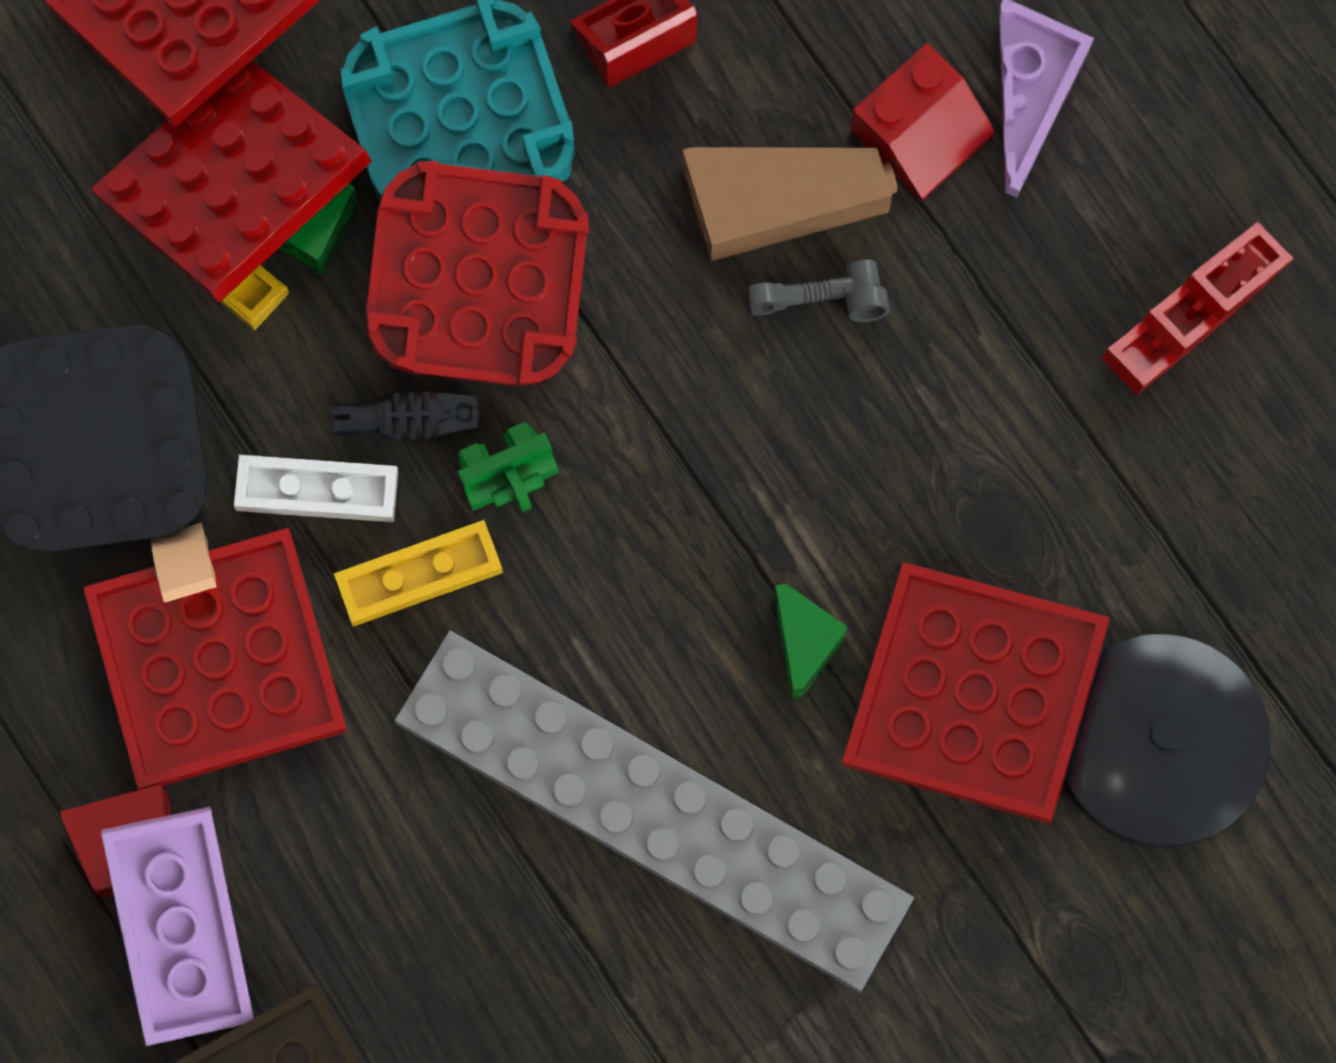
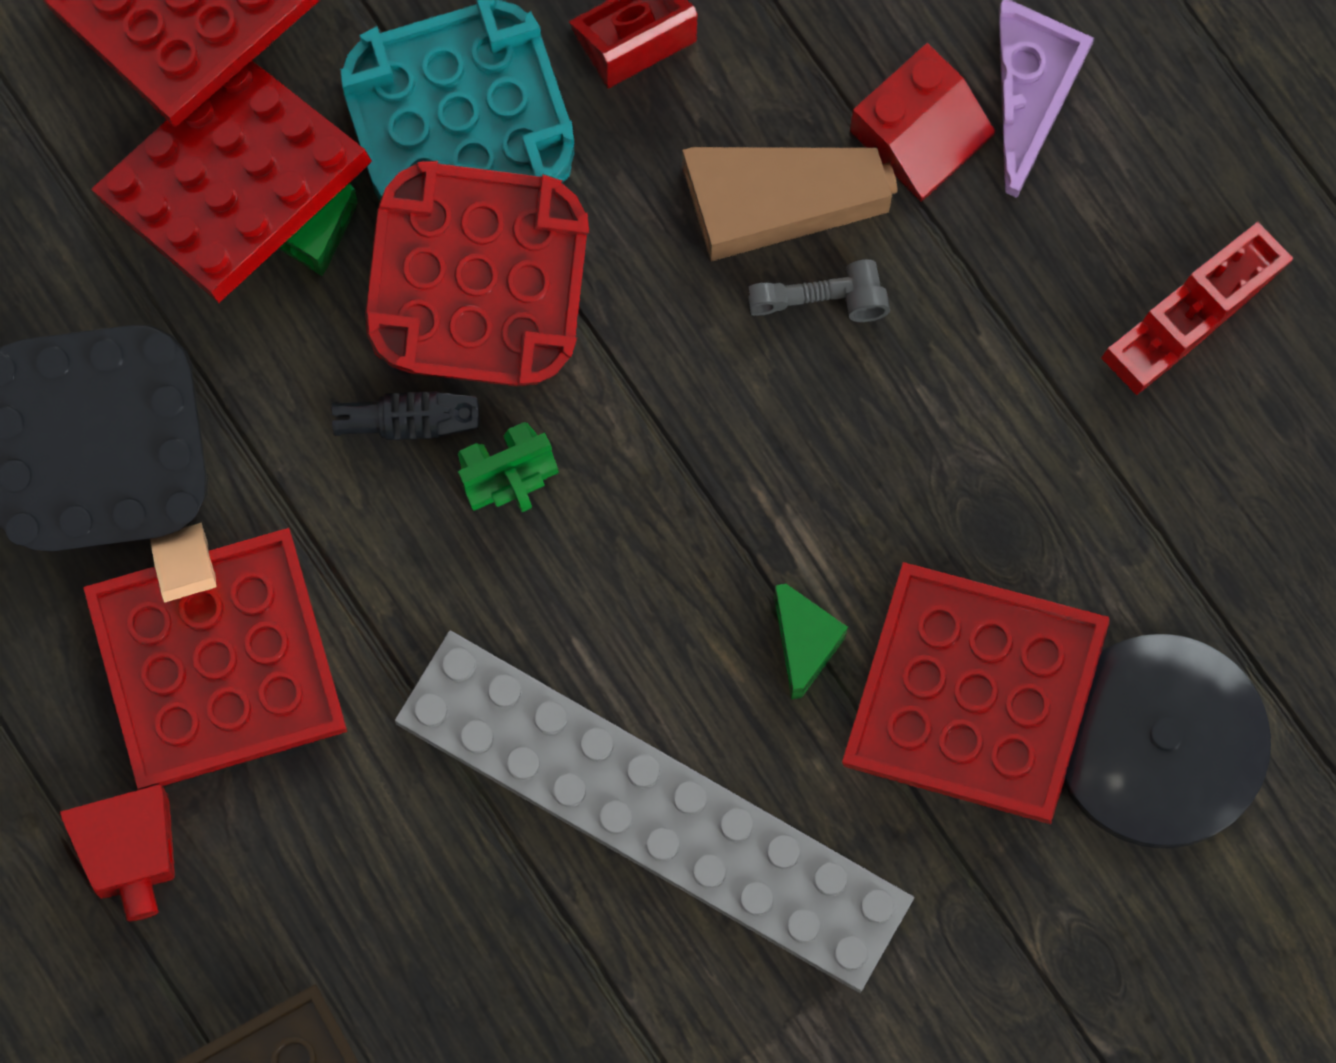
(177, 925): lavender plate -> none
(256, 297): yellow tile -> none
(316, 488): white plate -> none
(418, 573): yellow plate -> none

